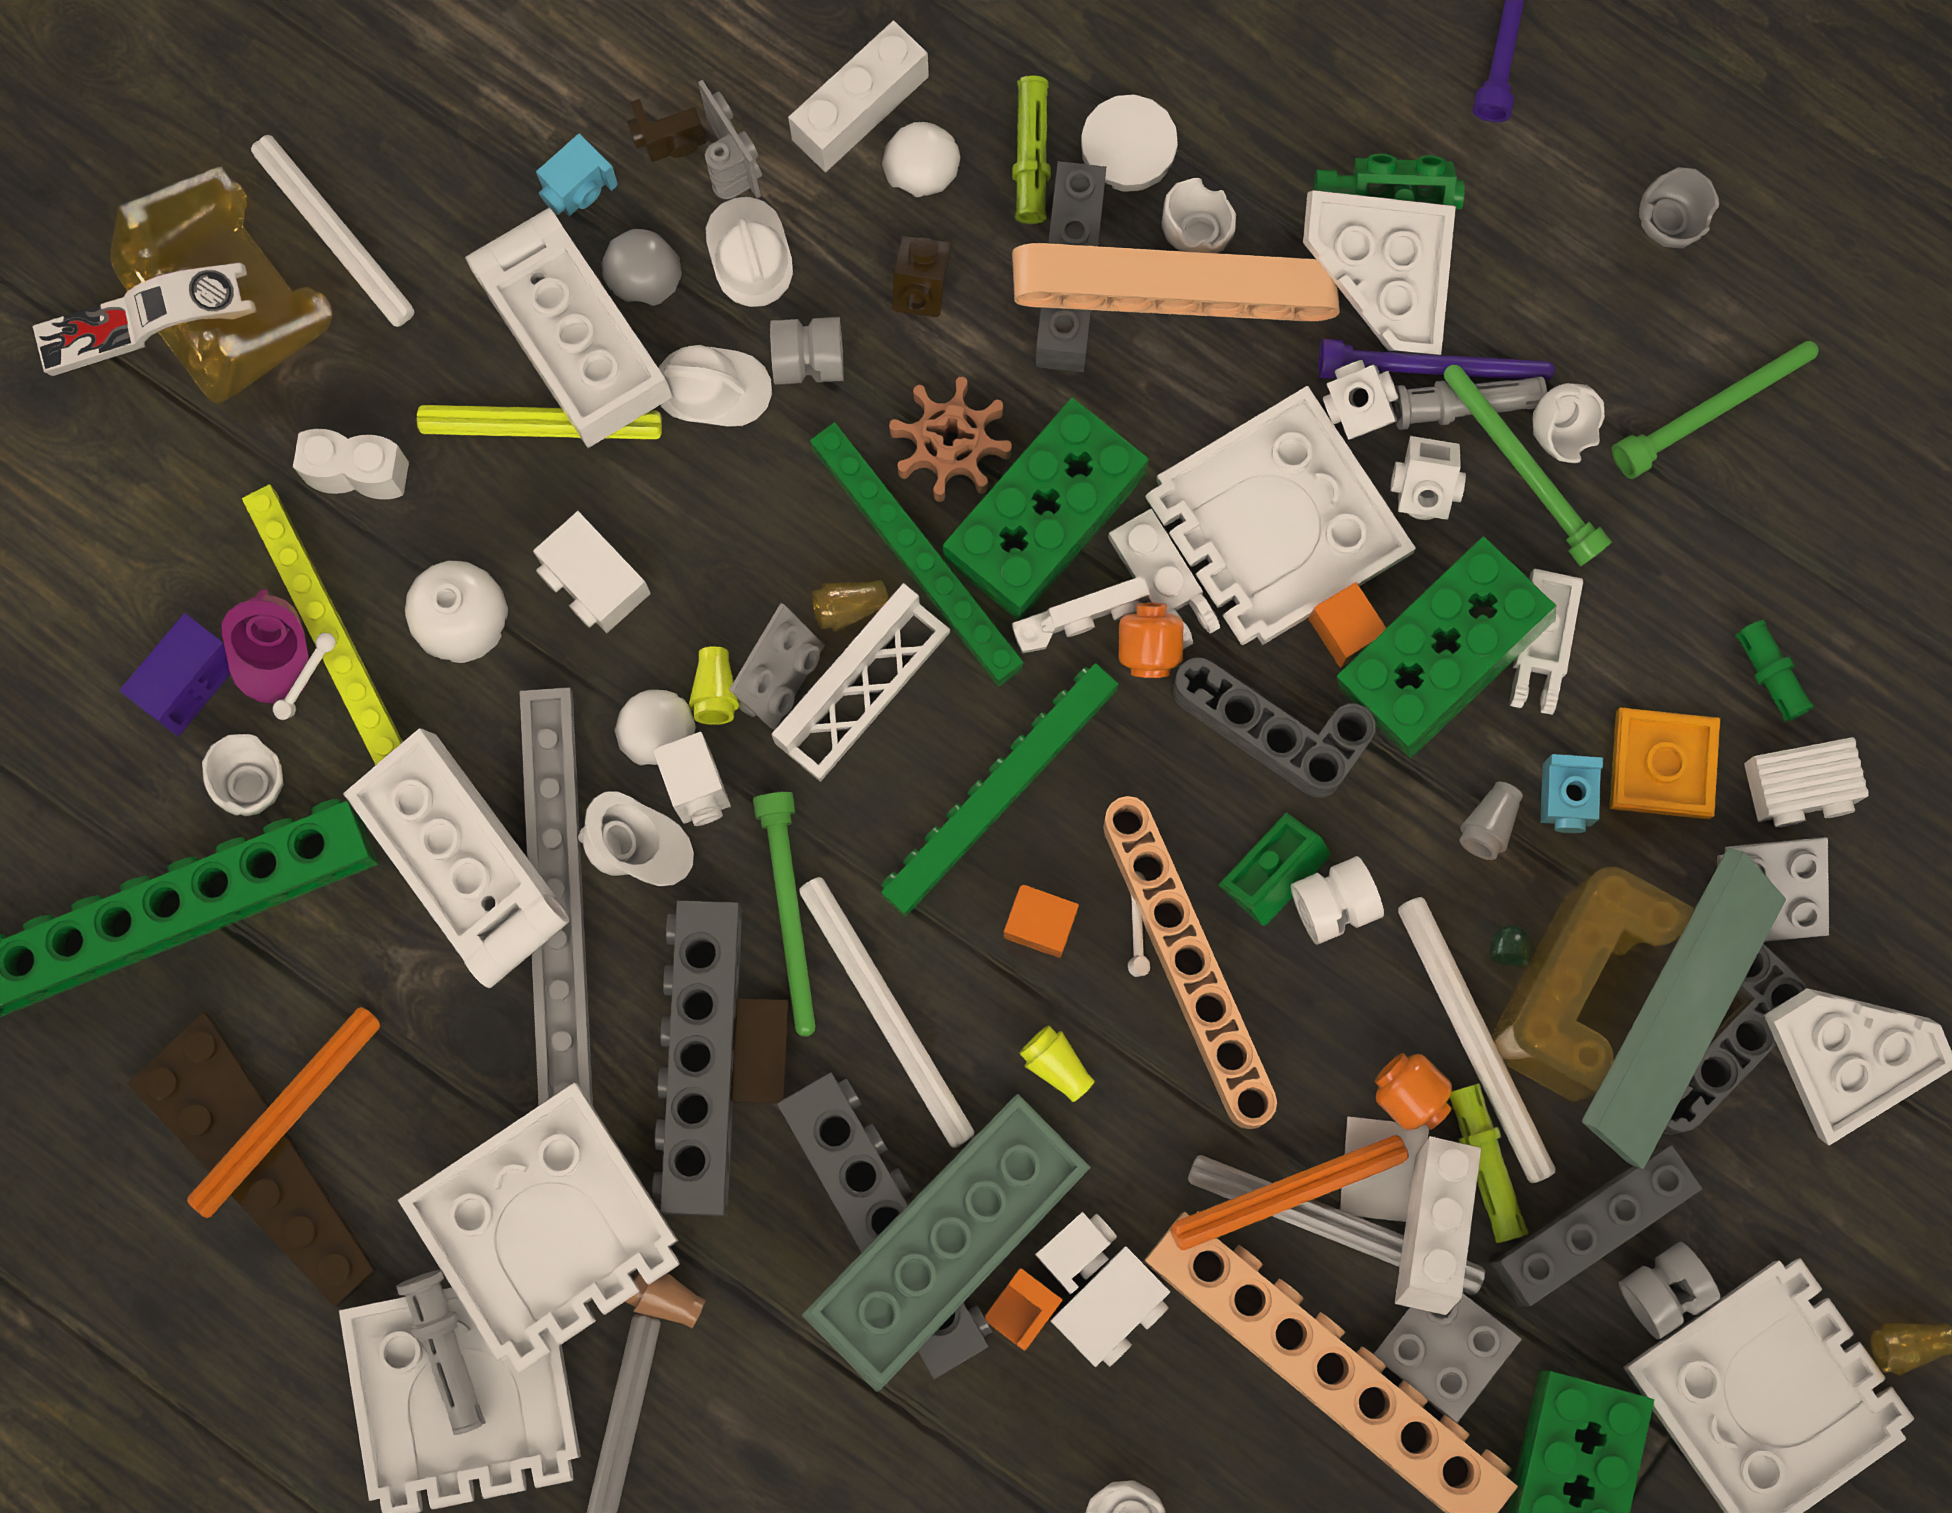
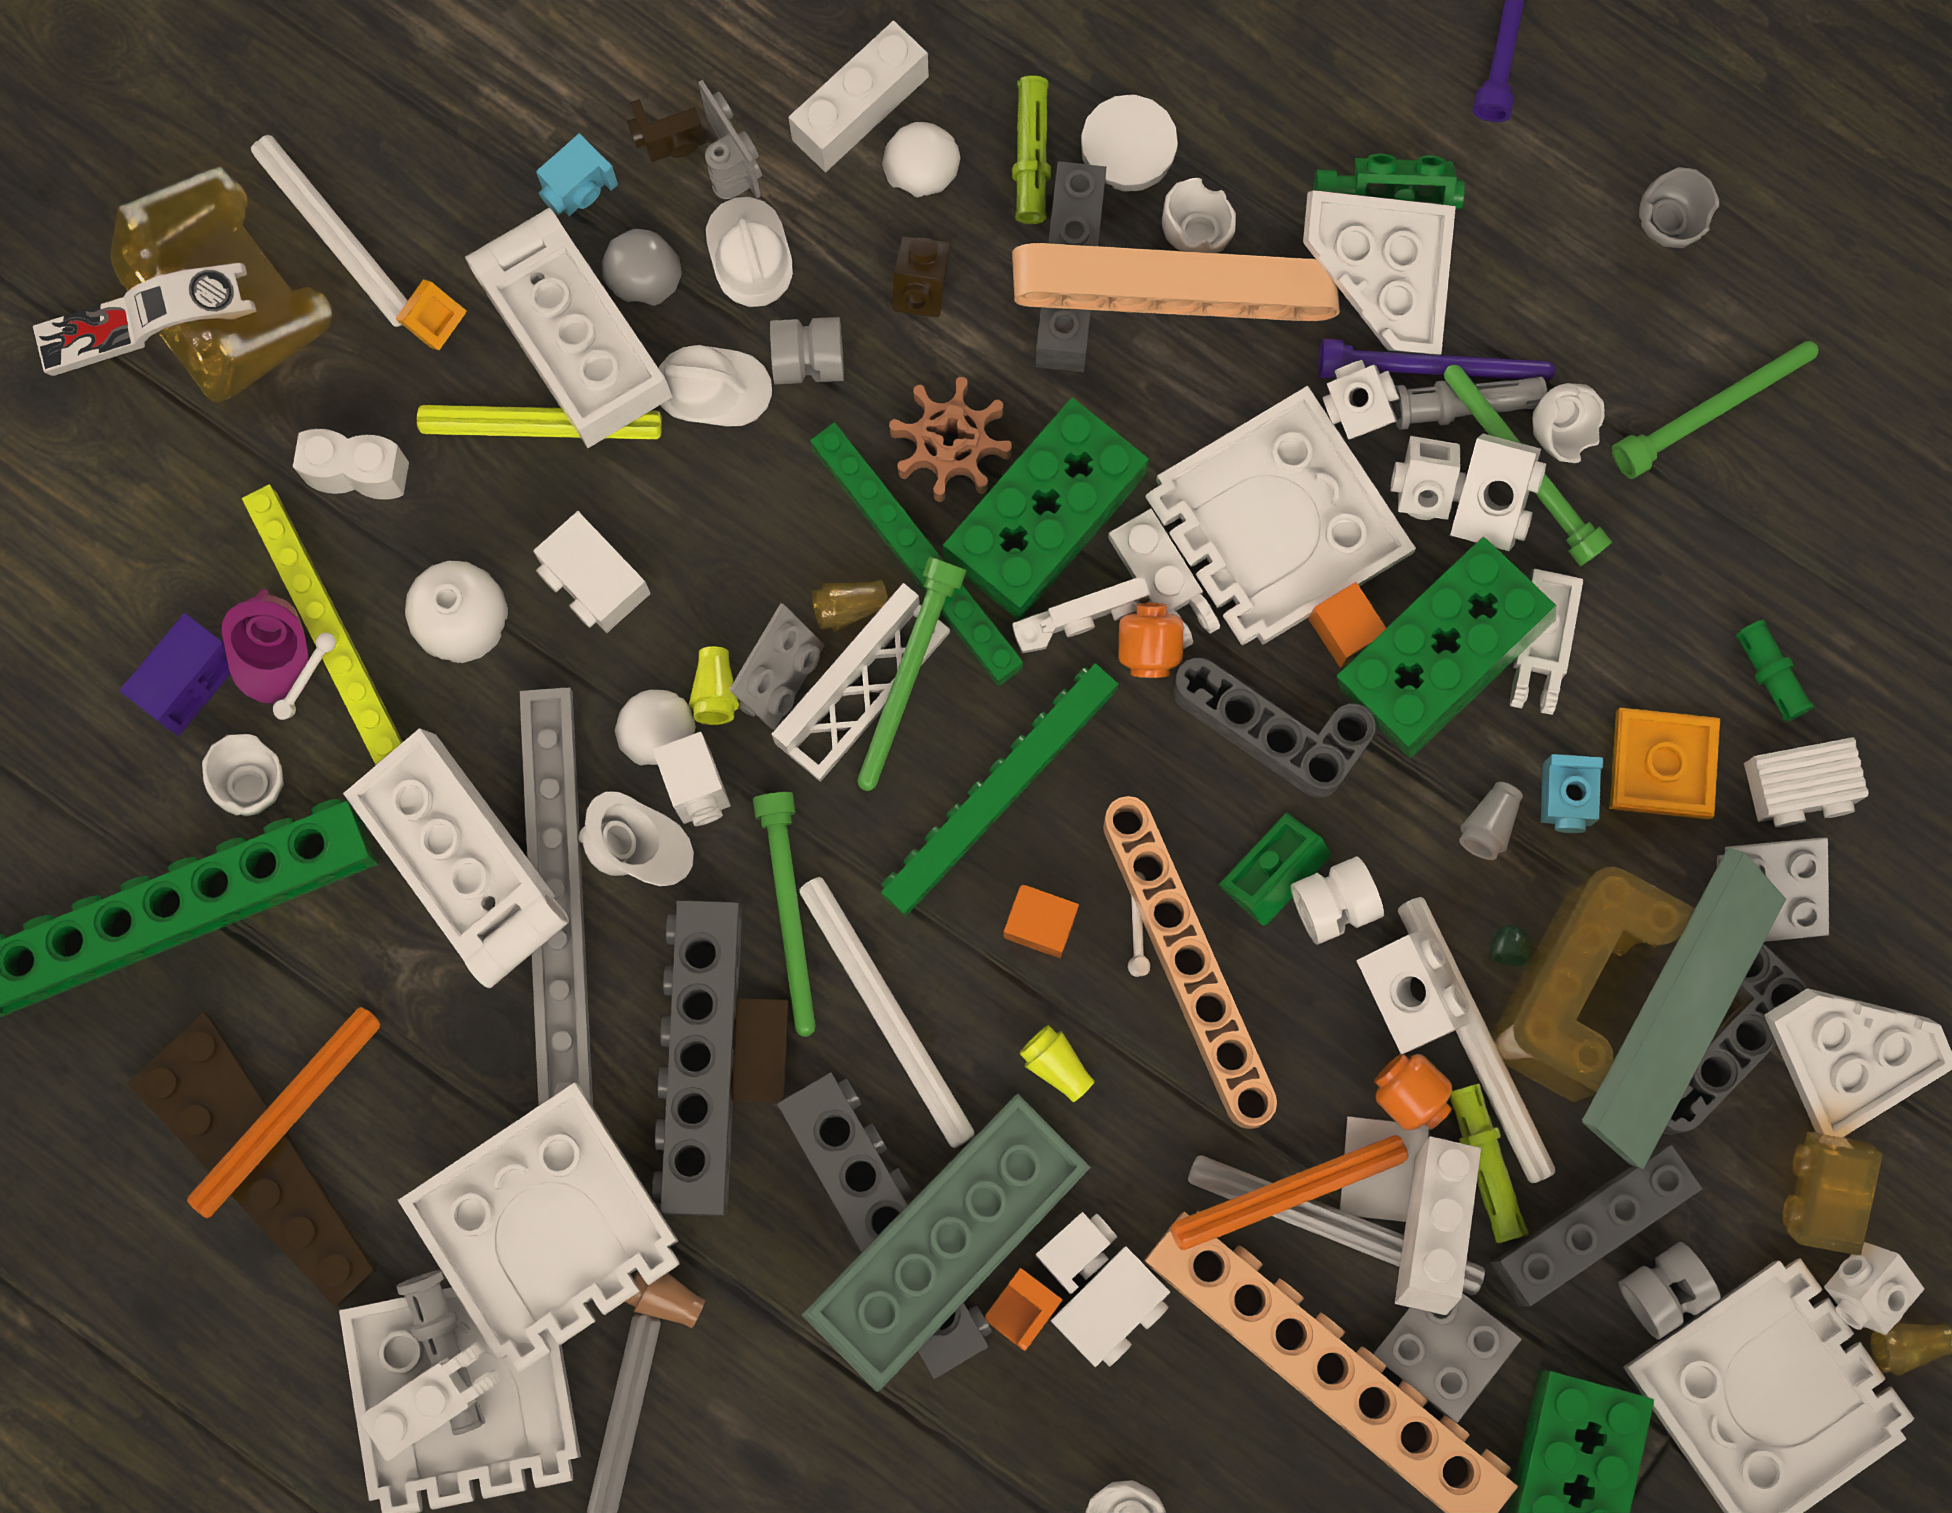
(425, 1403): none -> white hinge
(431, 314): none -> light orange plate
(941, 582): none -> bright green piece
(1389, 979): none -> white brick
(1498, 461): none -> white brick
(1832, 1192): none -> clear yellow brick
(1873, 1289): none -> white brick

